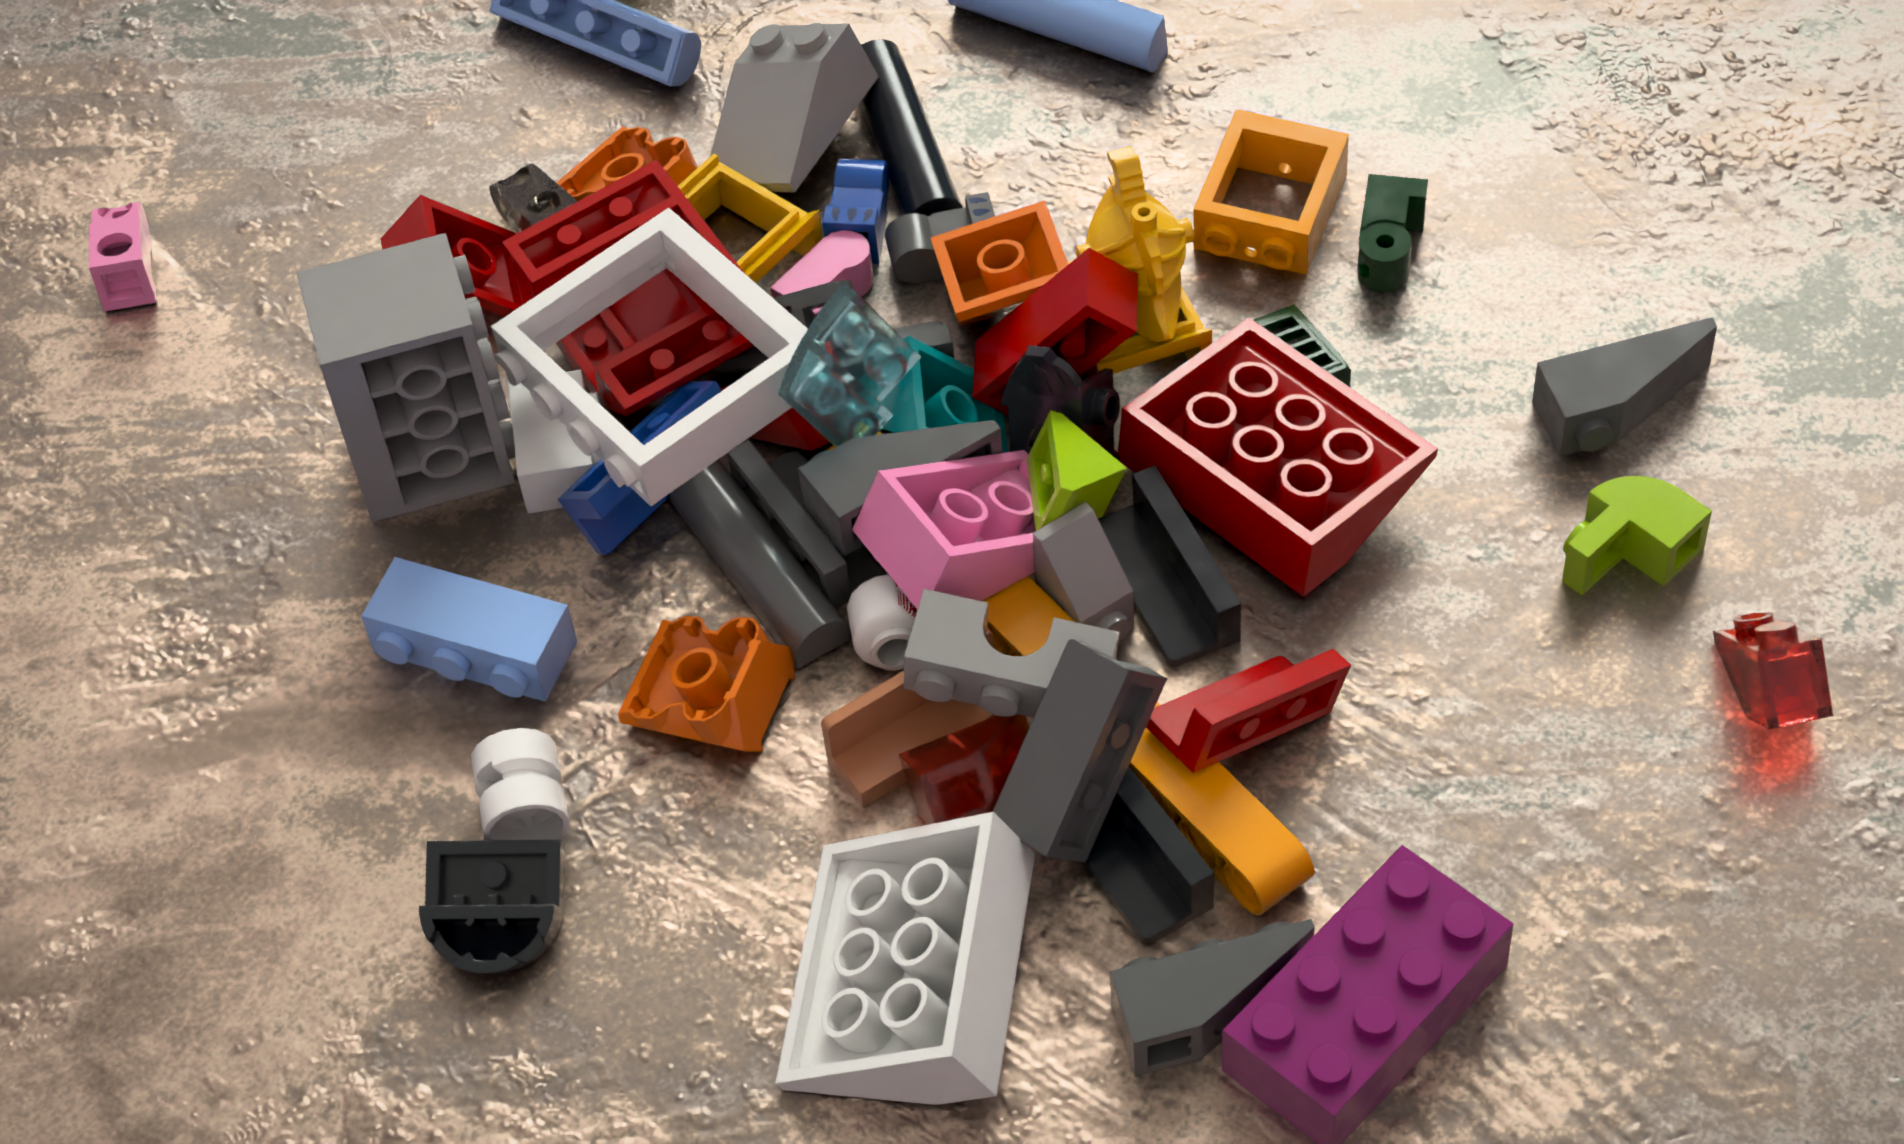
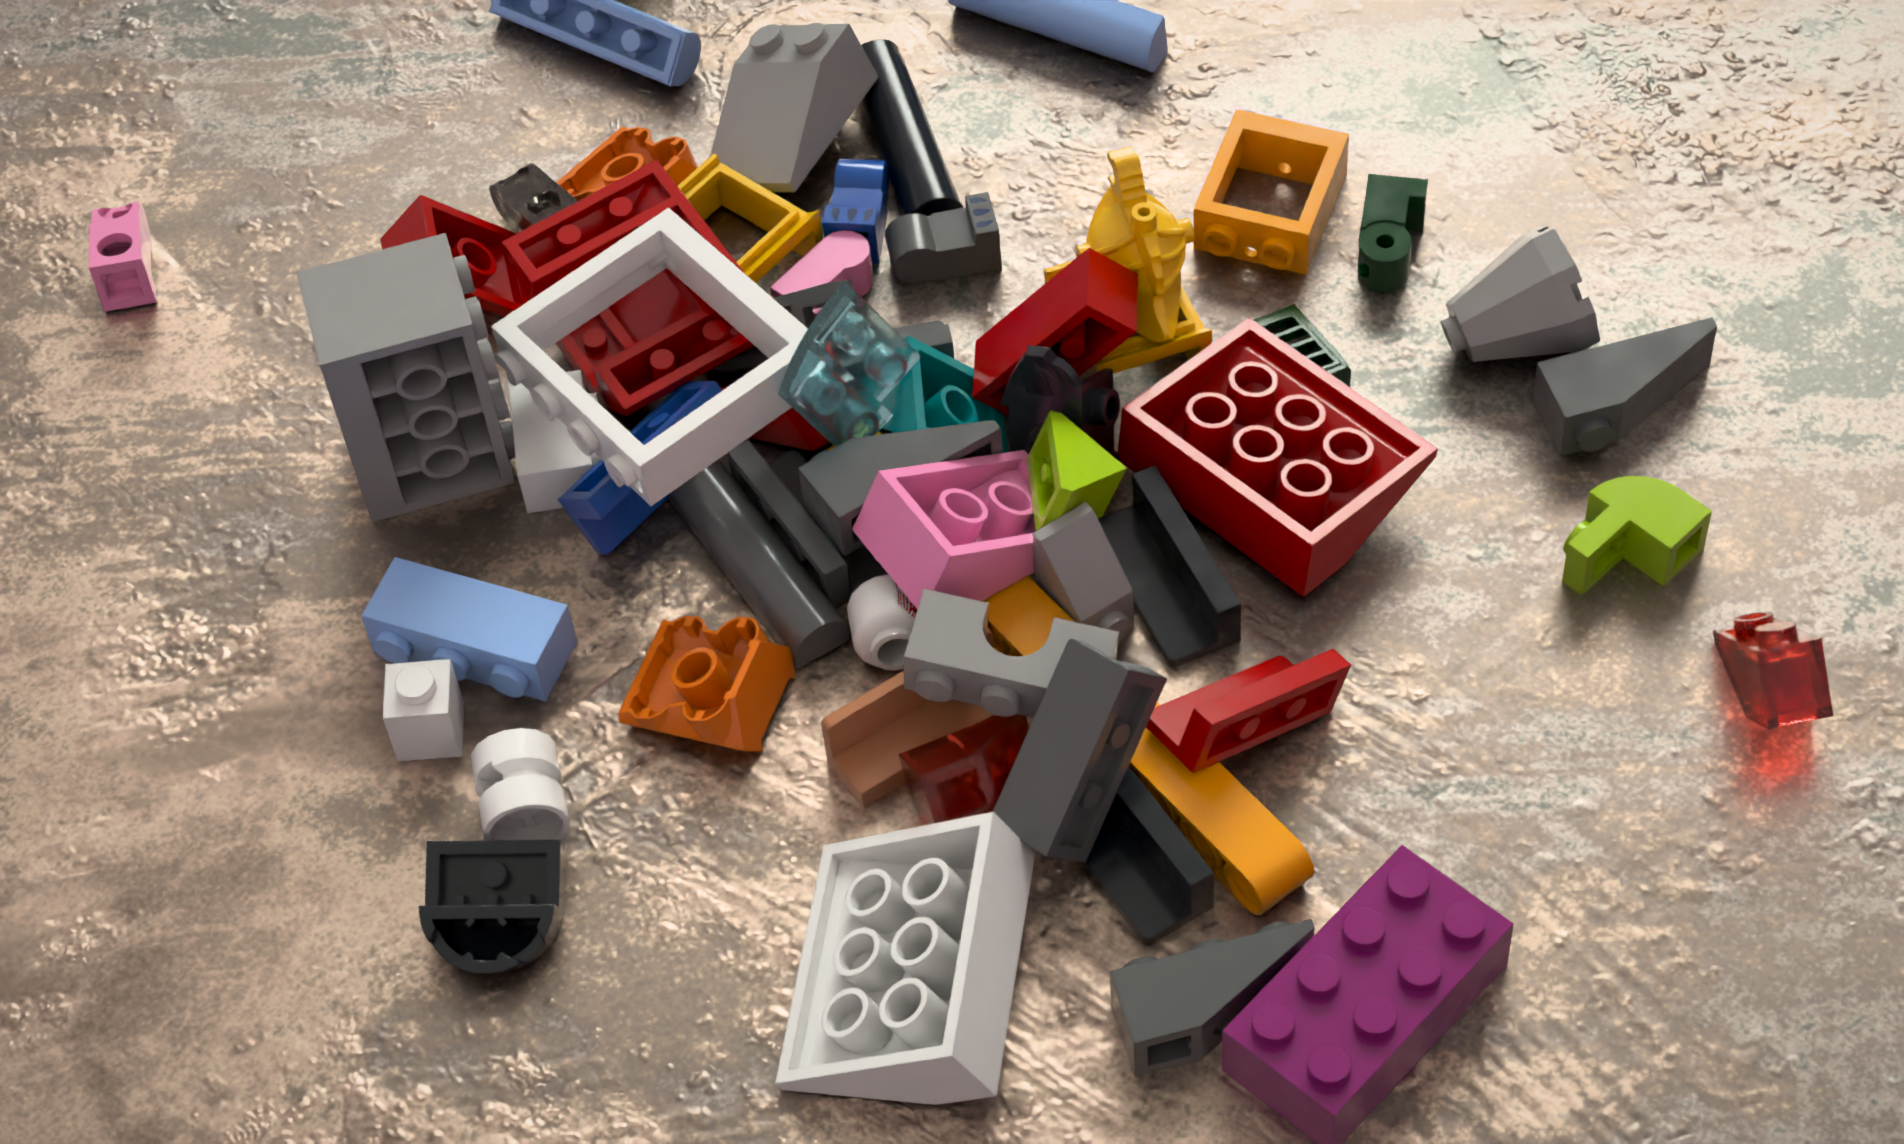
(423, 710): none -> white brick
(998, 261): orange slope -> none
(1523, 304): none -> light grey cone

